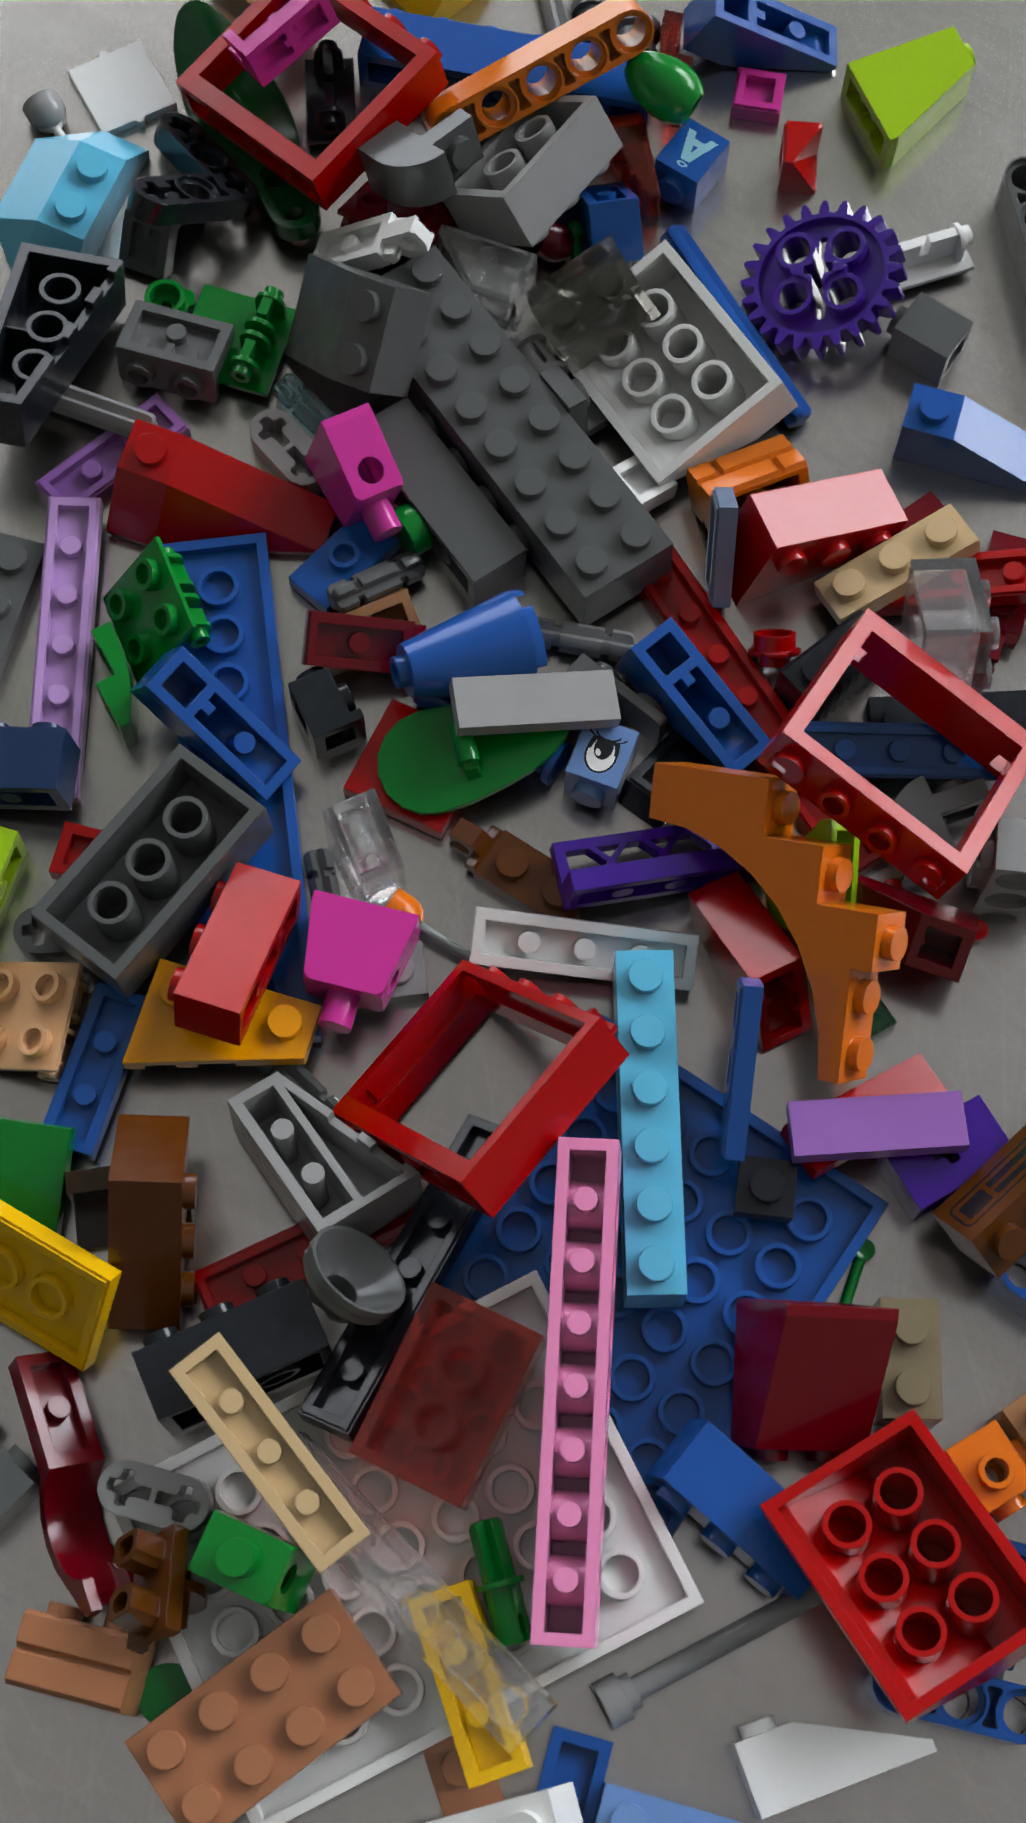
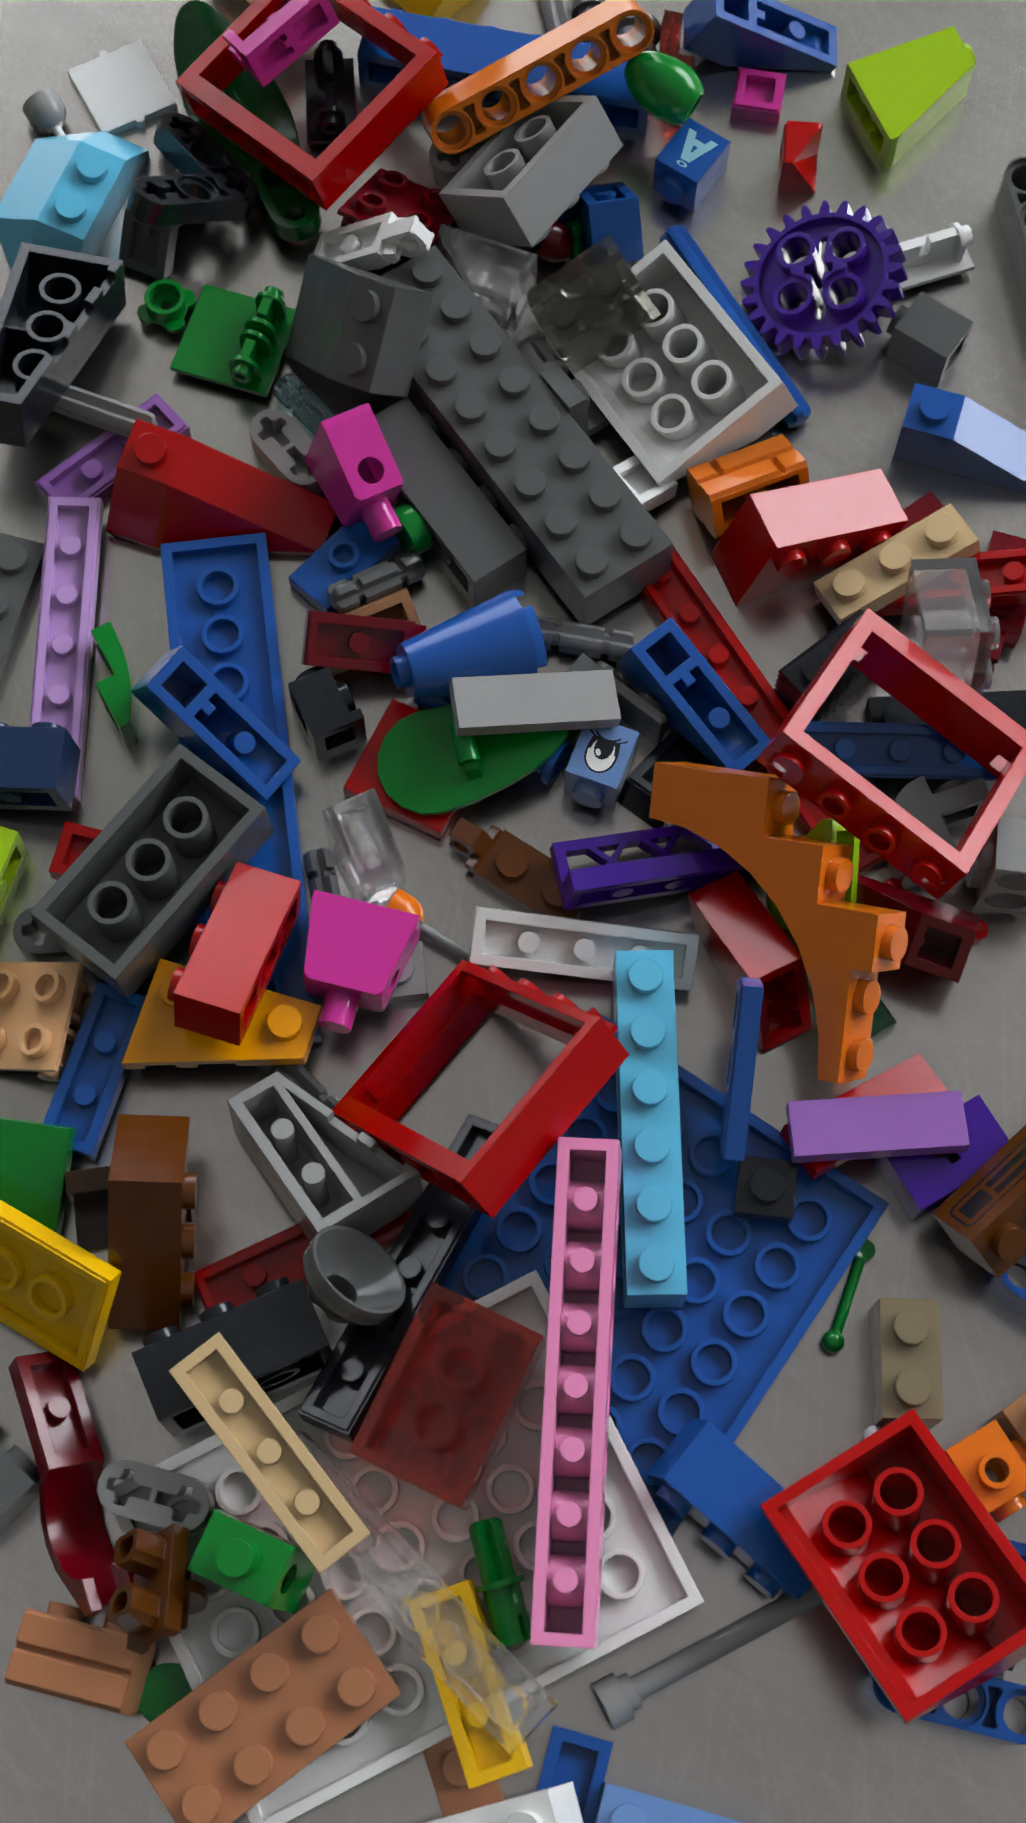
(156, 608): green hinge -> none
(173, 351): dark grey bracket -> none
(421, 168): dark grey brick -> none
(636, 165): clear red slope -> none
(721, 547): sand blue tile -> none
(774, 647): red plate -> none
(806, 1761): white slope -> none
(807, 1375): dark red slope -> none

